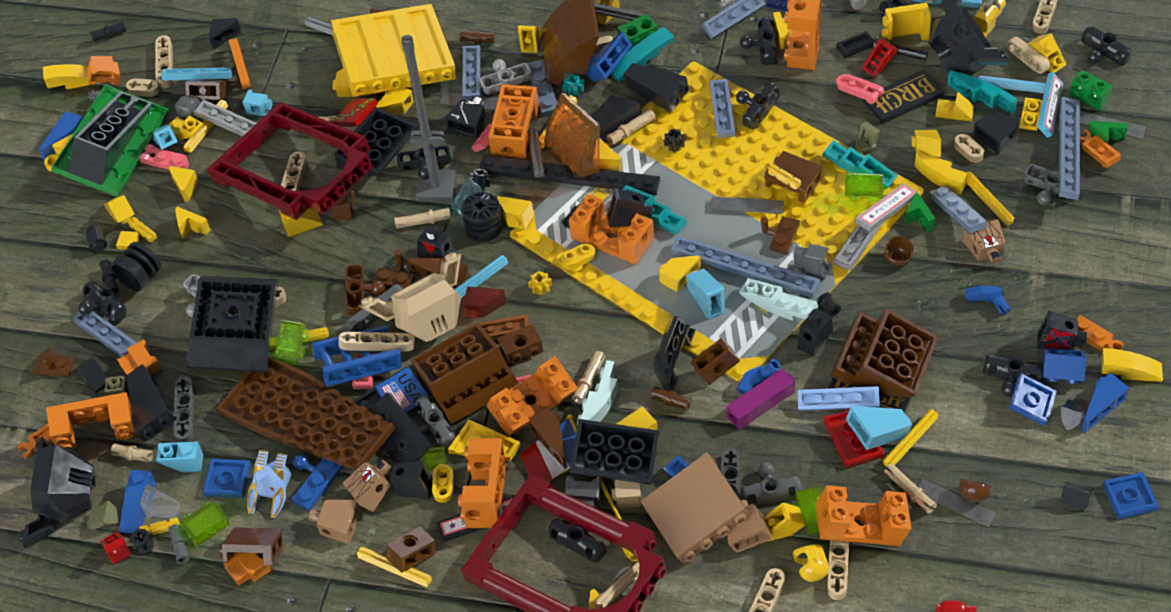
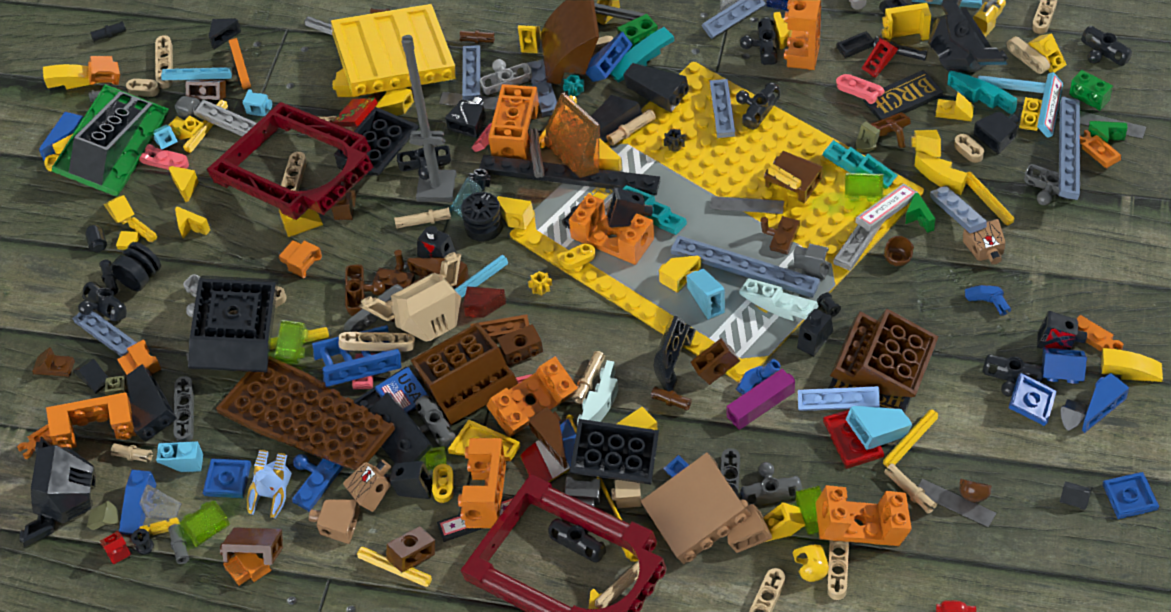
(300, 257): none -> orange piece
(894, 123): none -> reddish brown plate

